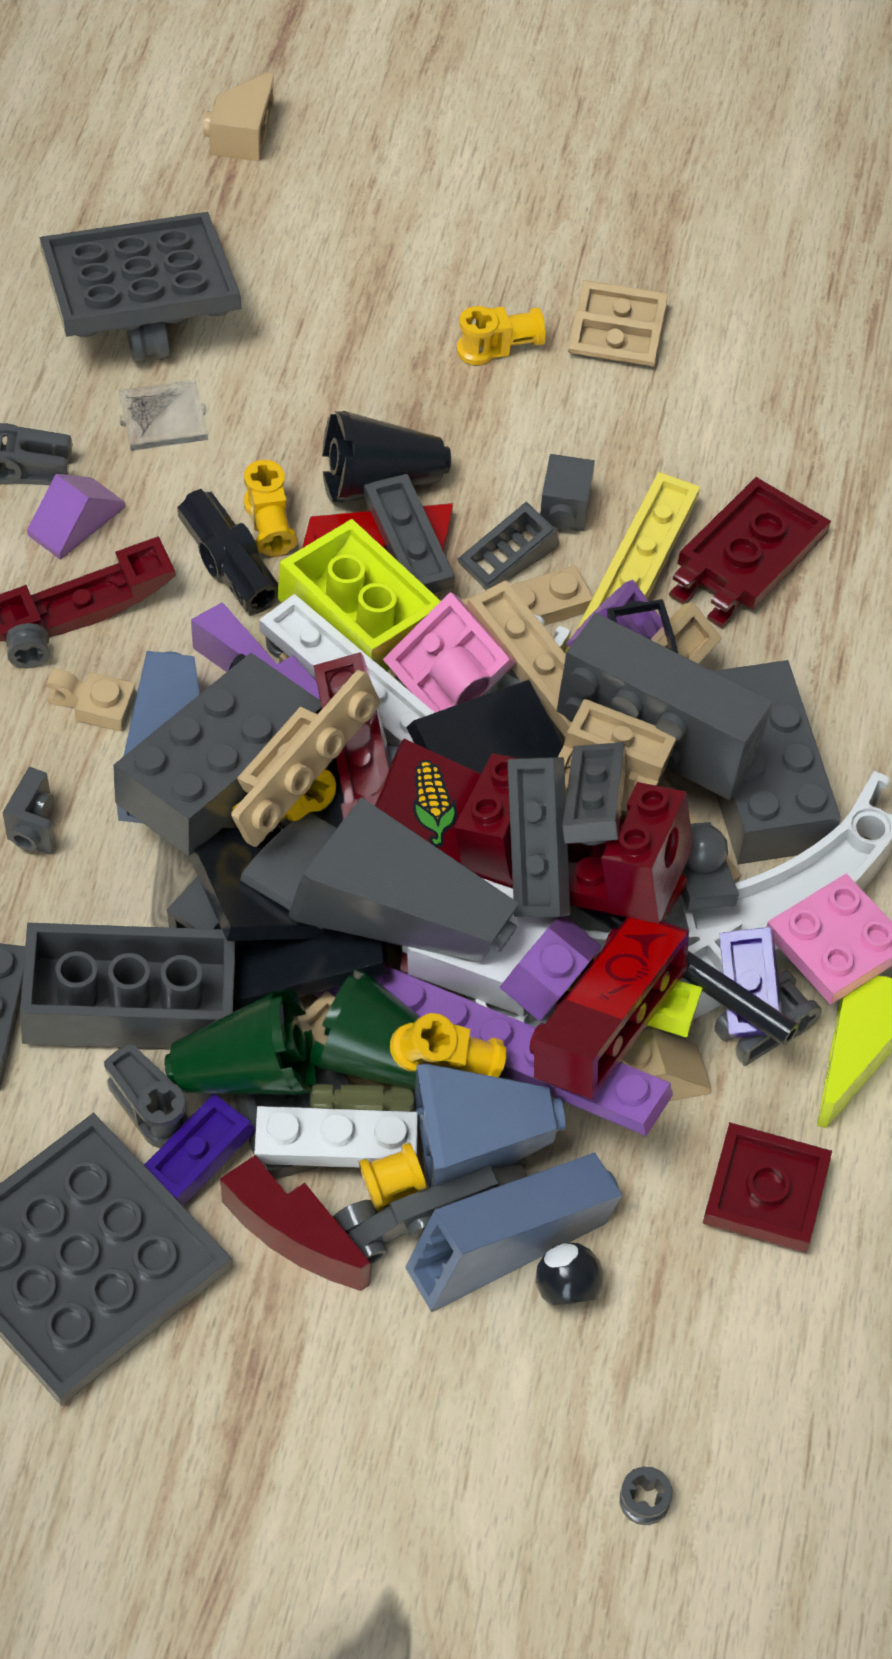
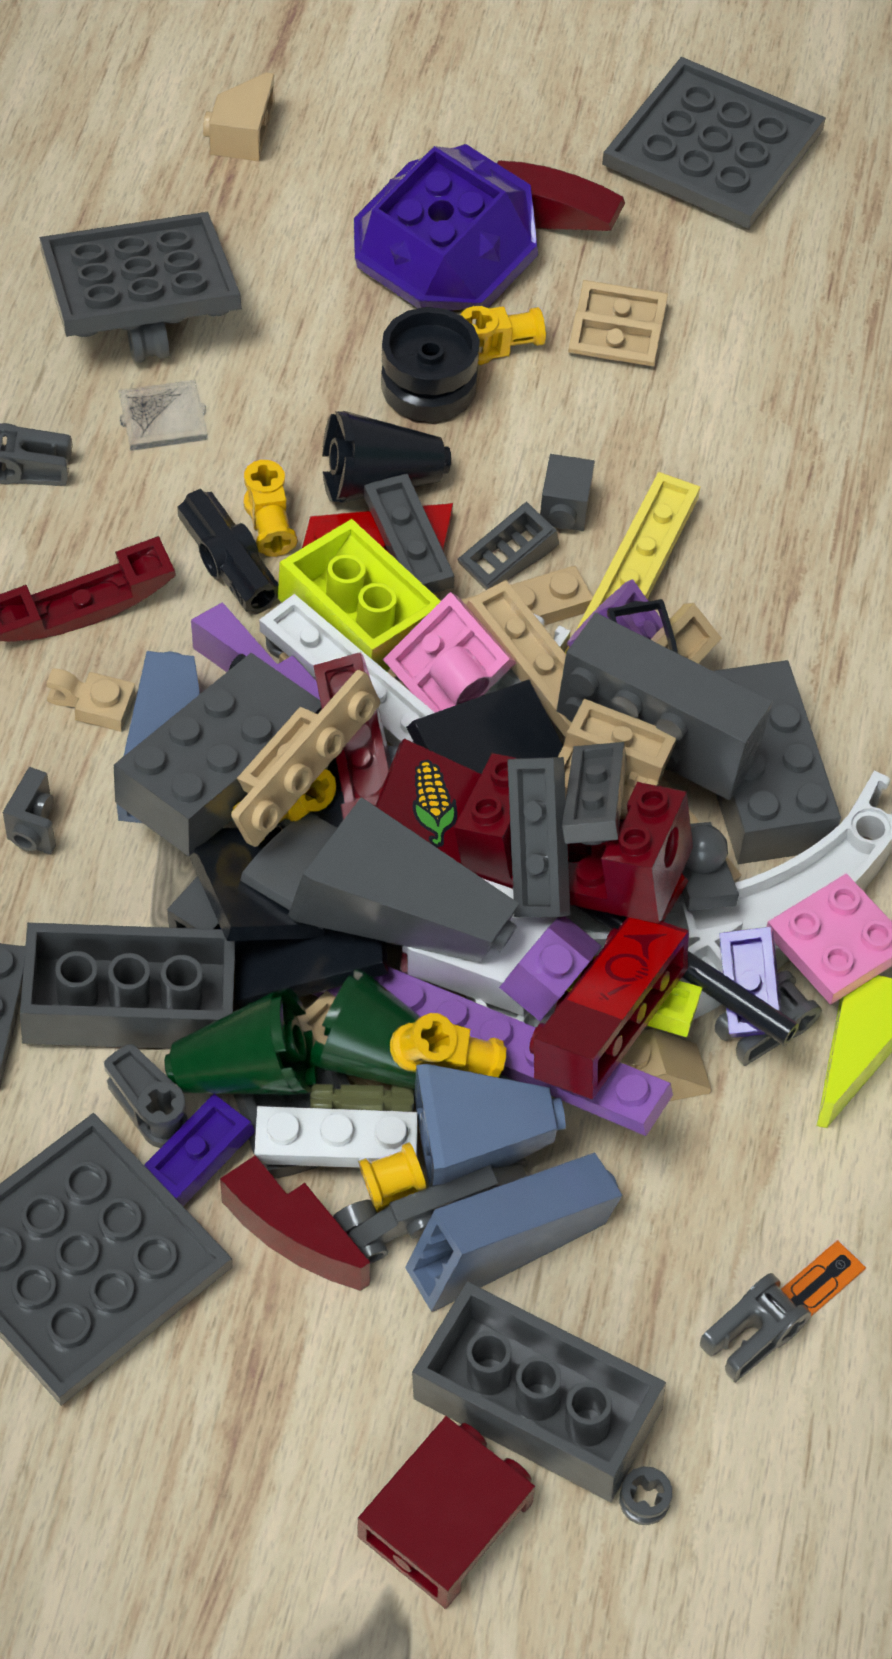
(28, 645): dark grey bush -> none
(72, 512): medium lavender slope -> none
(429, 364): none -> black wheel
(445, 1509): none -> dark red panel
(448, 230): none -> dark purple piece
(538, 1391): none -> dark grey brick
(566, 199): none -> dark red slope
(569, 1274): black piece -> none
(714, 142): none -> dark grey plate
(747, 549): dark red tile -> none
(761, 1307): none -> dark grey piece
(767, 1187): dark red plate -> none
(824, 1277): none -> orange sticker

